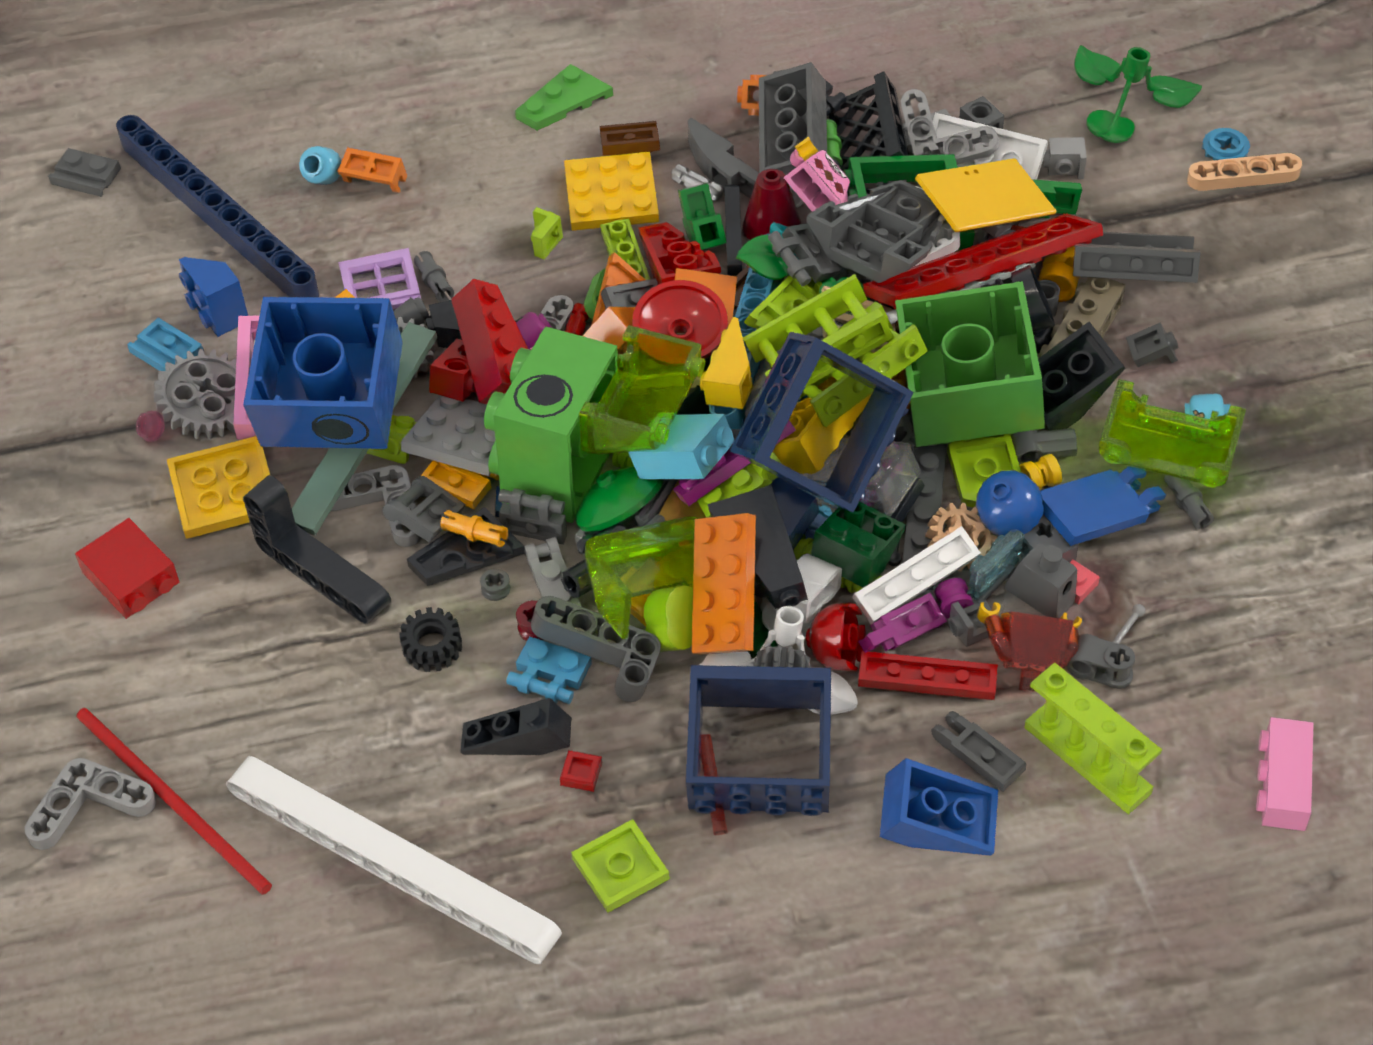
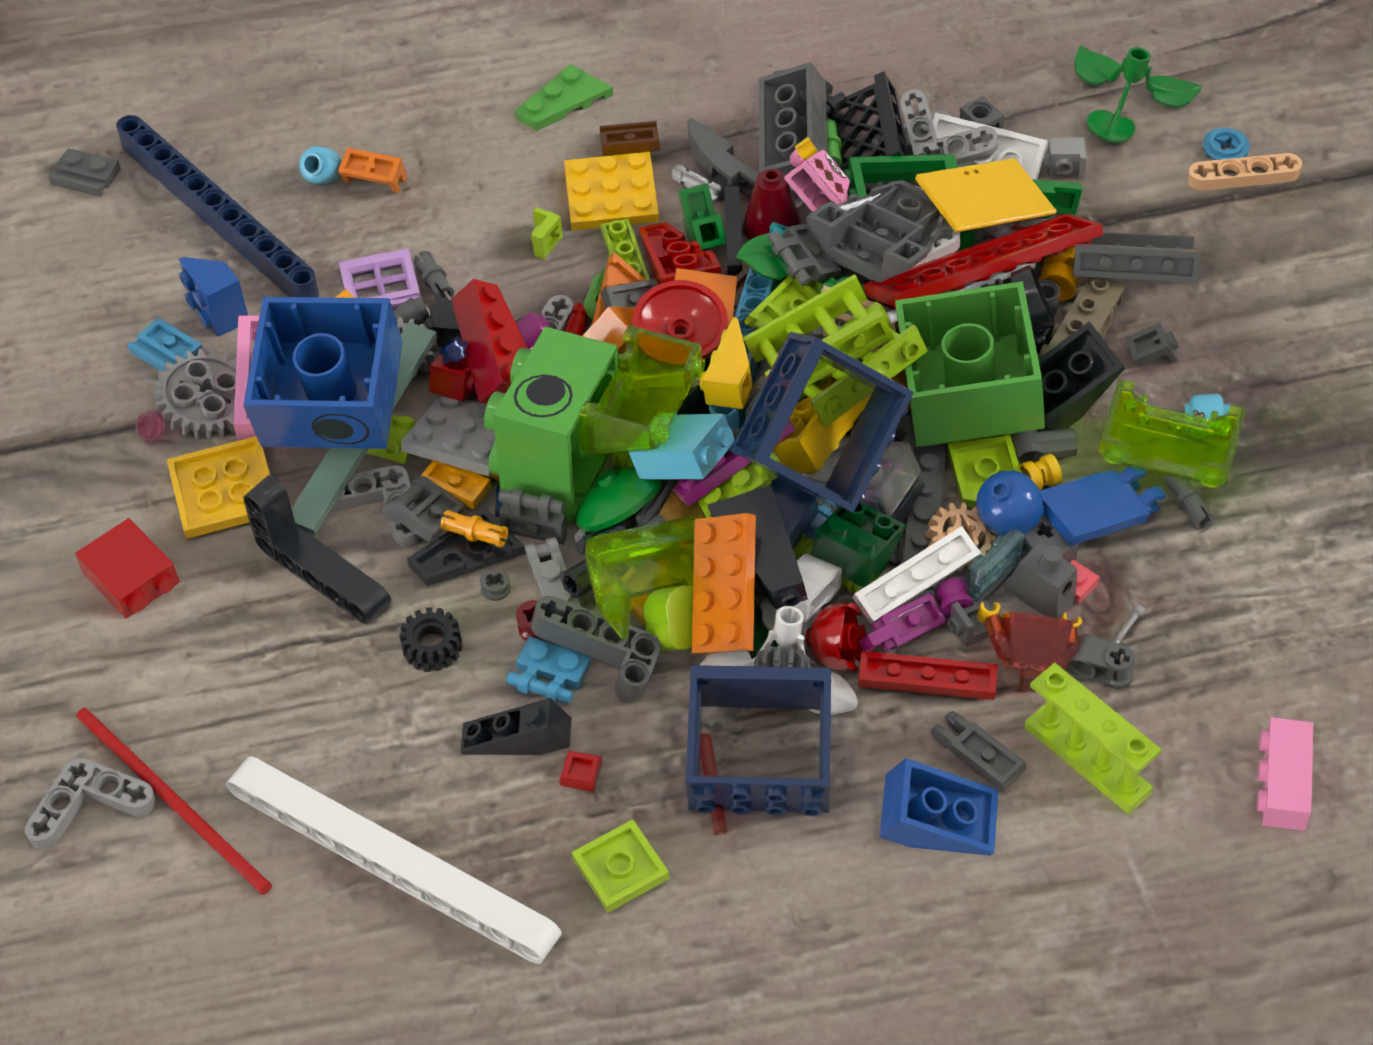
(454, 350): none -> clear blue plate
(746, 92): orange brick -> none

